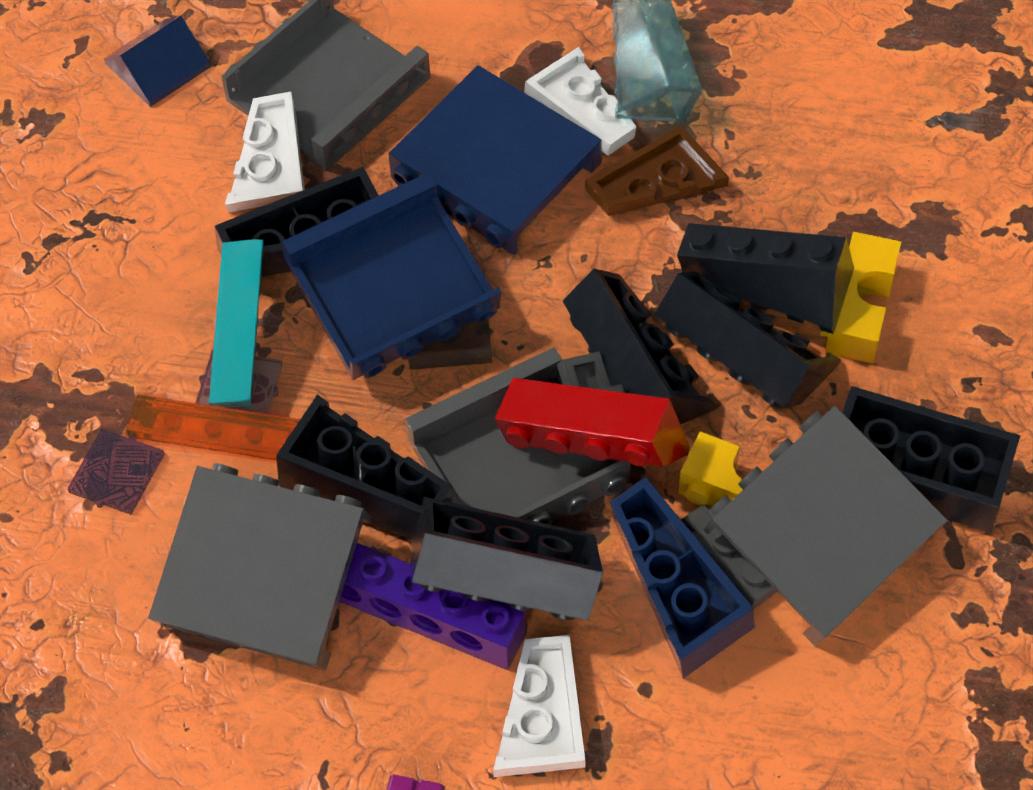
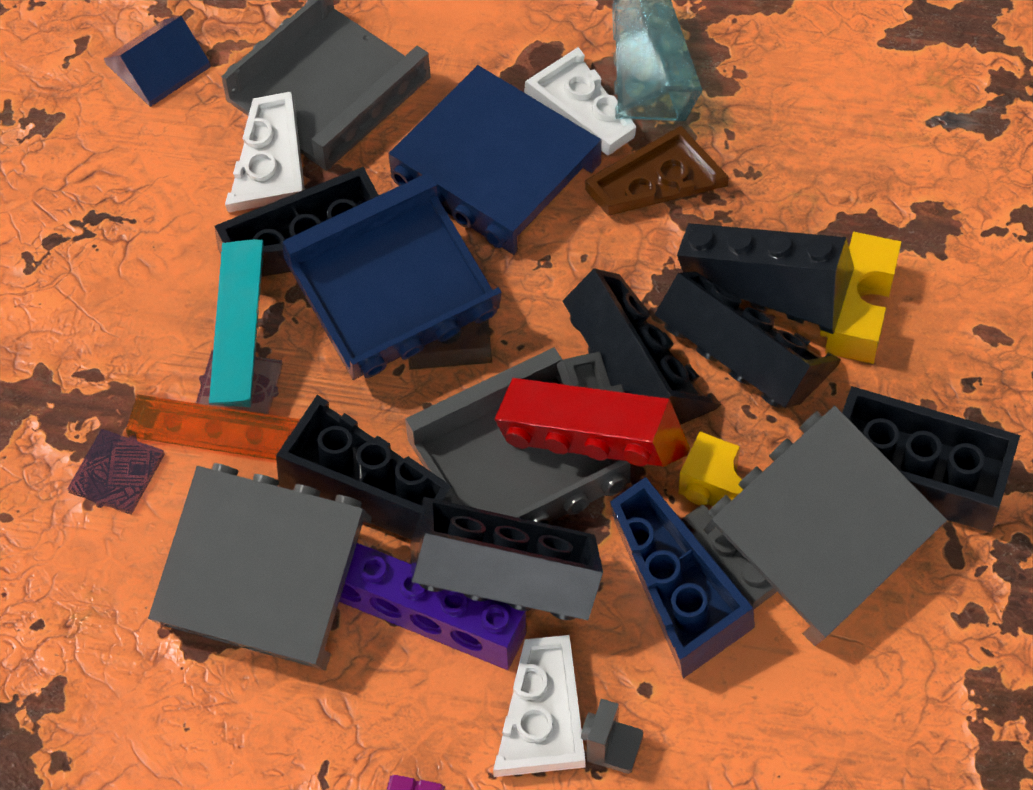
(609, 741): none -> dark grey bracket

